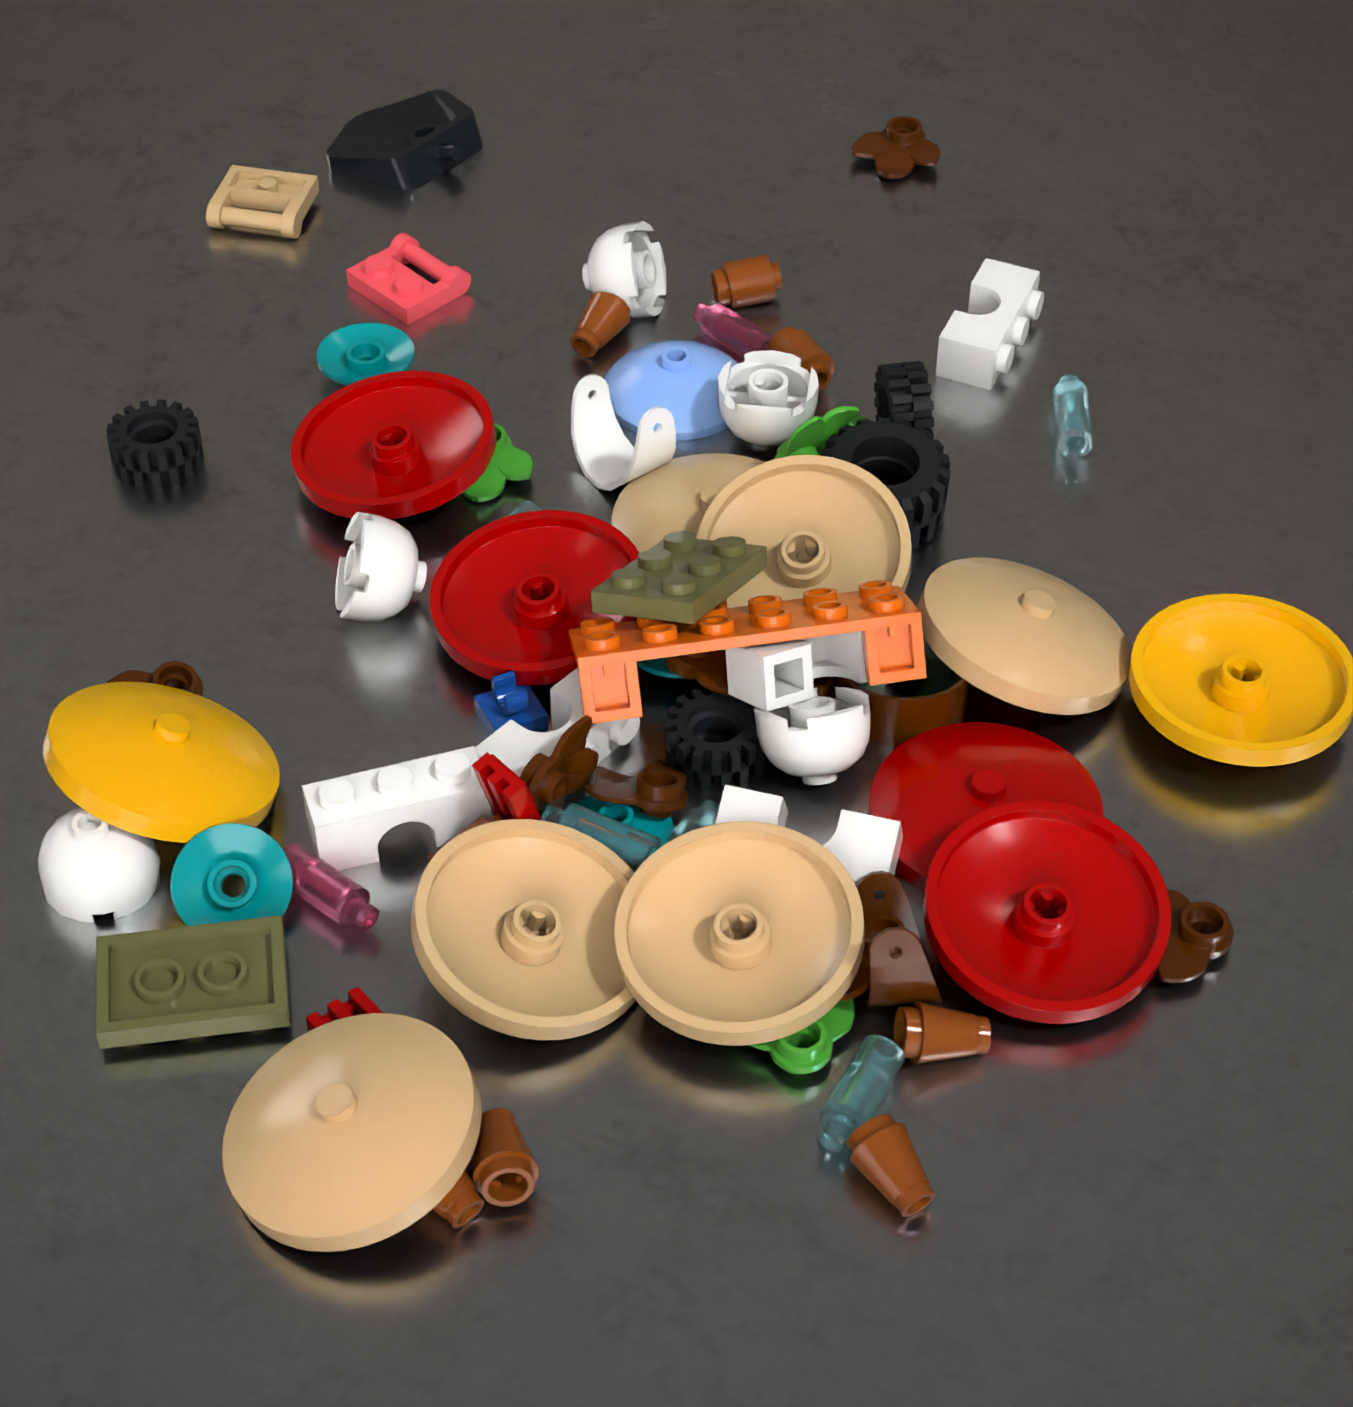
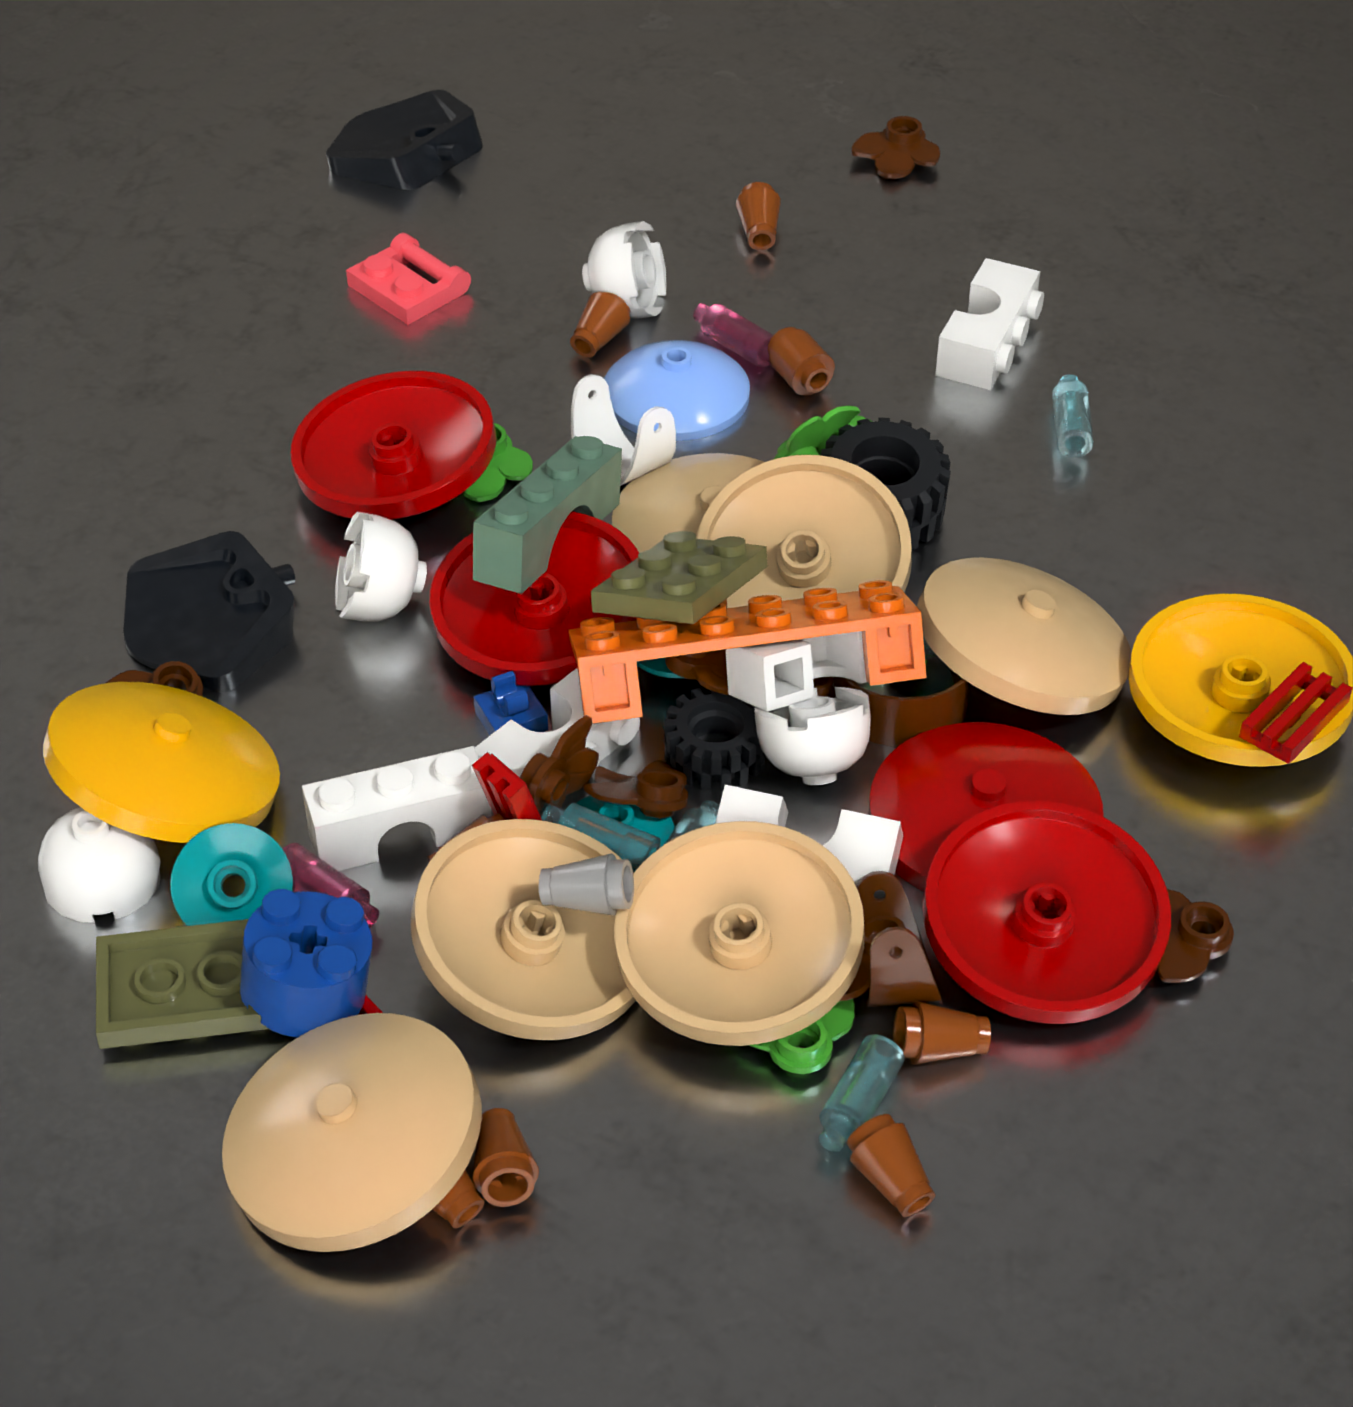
(155, 443): black tyre -> none
(209, 608): none -> black animal
(266, 191): tan plate -> none
(305, 960): none -> blue brick
(364, 352): teal dish -> none
(519, 530): none -> sand green arch
(589, 885): none -> light grey cone
(746, 282): dark orange brick -> none
(759, 213): none -> dark orange cone
(767, 396): white cylinder -> none
(904, 394): black tyre -> none
(1313, 688): none -> red tile

